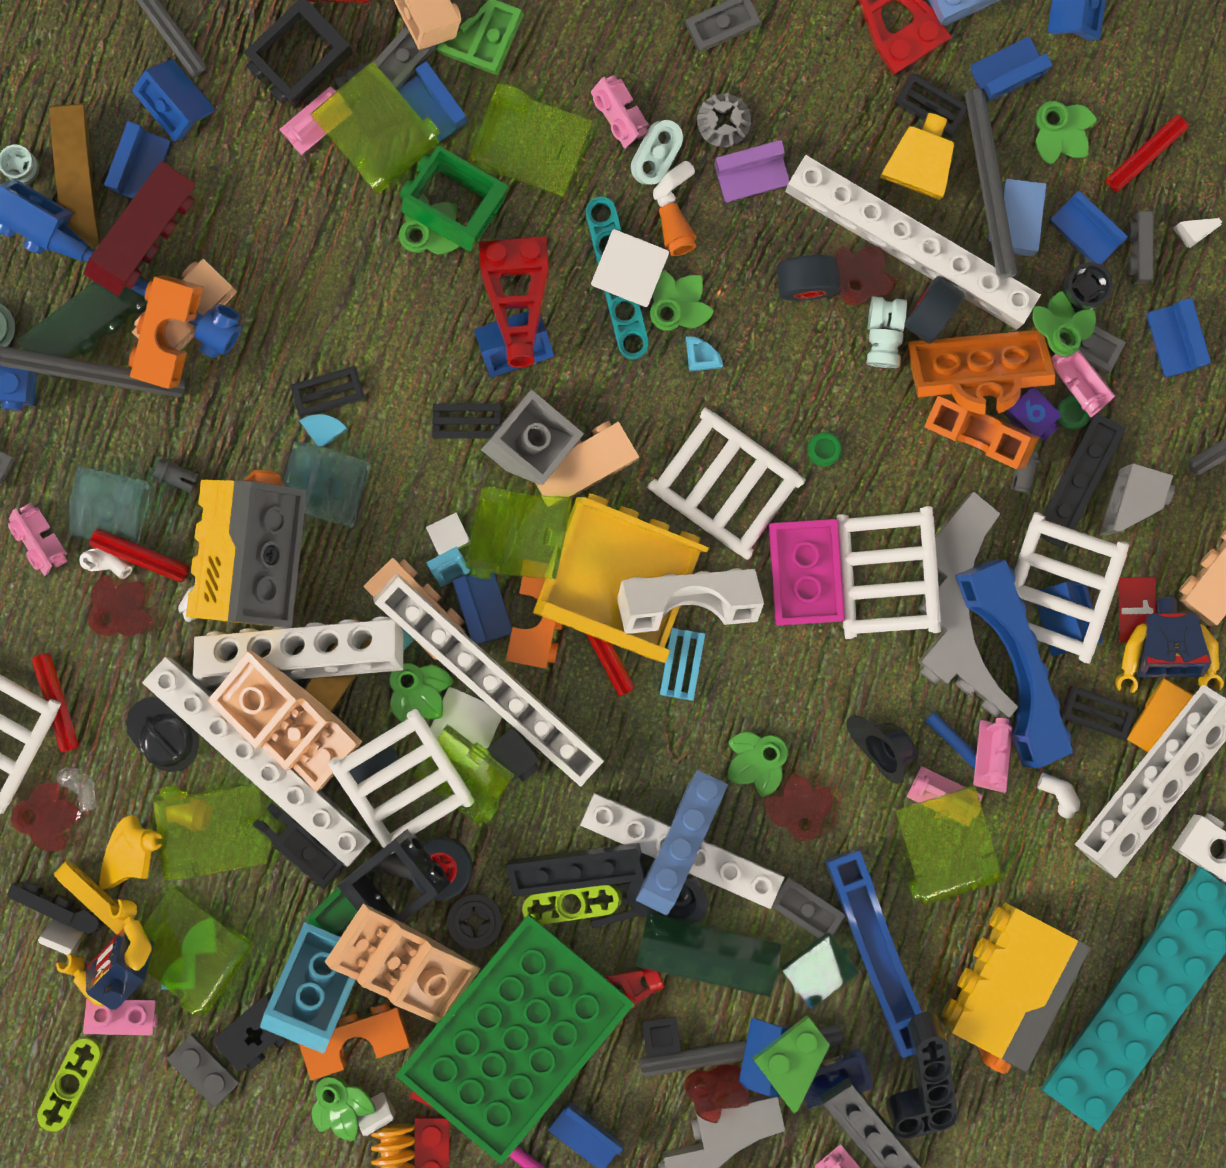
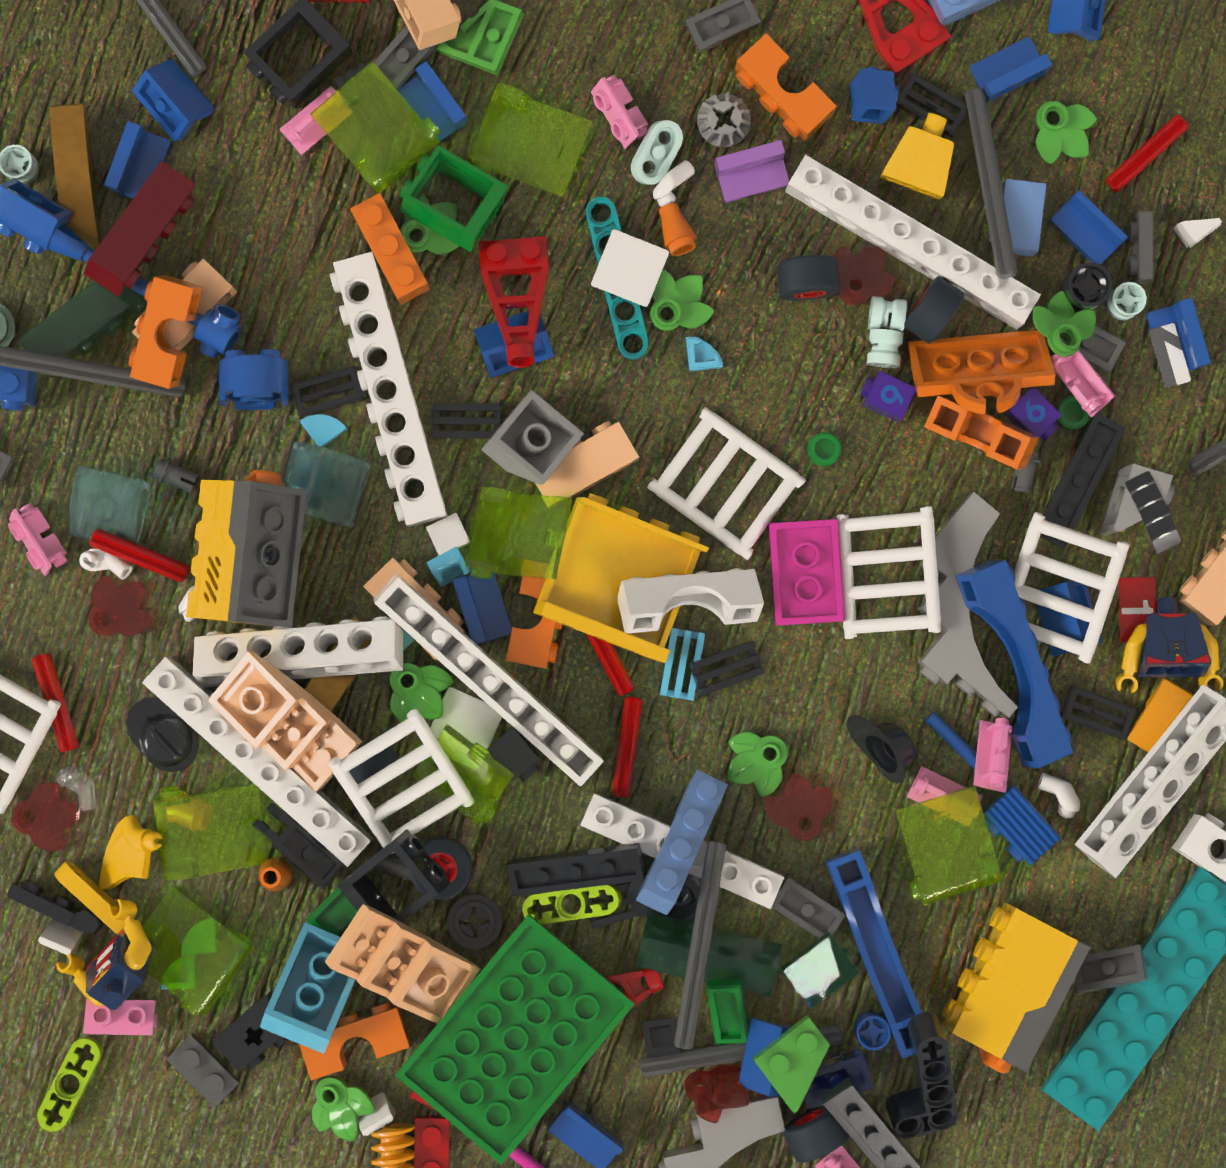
(253, 380): none -> blue brick
(282, 870): none -> orange cone
(364, 271): none -> white brick
(390, 249): none -> orange arch
(627, 747): none -> red axle
(700, 945): none -> dark grey axle
(728, 1011): none -> green tile
(753, 659): none -> black tile
(800, 111): none -> orange arch
(814, 1134): none -> black wheel
(873, 95): none -> blue brick
(877, 1031): none -> blue wheel
(887, 396): none -> dark purple brick
(1020, 826): none -> blue brick
(1111, 969): none -> dark grey plate
(1129, 296): none -> light aqua wheel
(1153, 511): none -> black sticker
(1169, 355): none -> sticker

